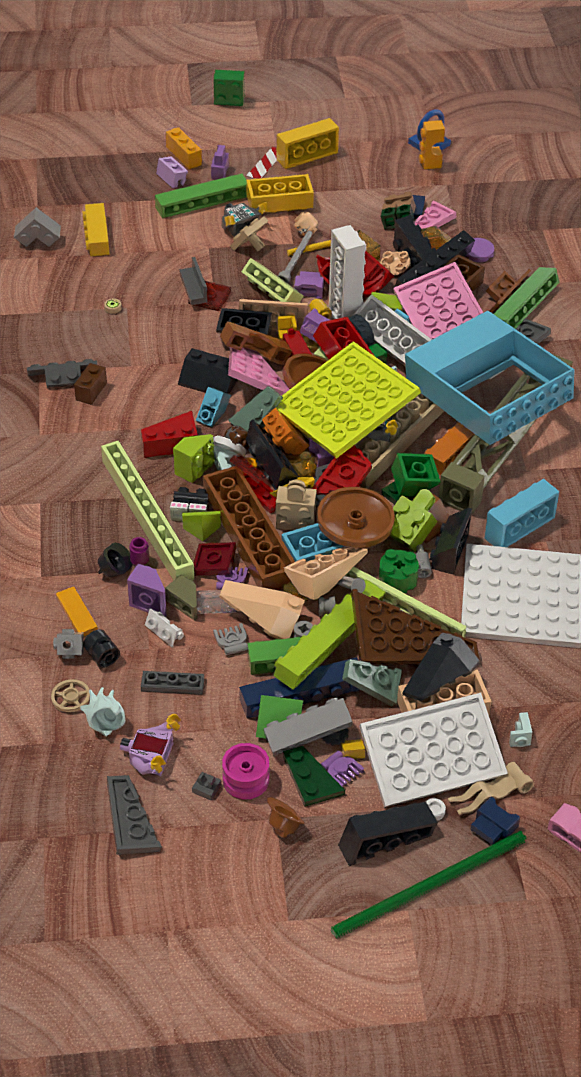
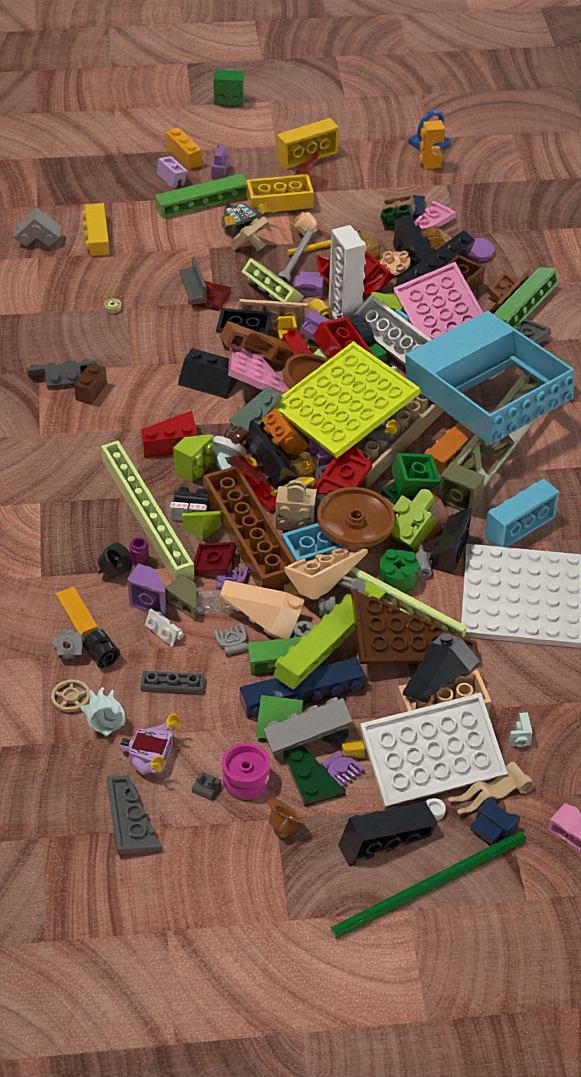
(213, 406): medium azure slope -> none
(264, 164): sticker -> none
(307, 165): none -> clear red tile
(374, 680): sand green wing -> none

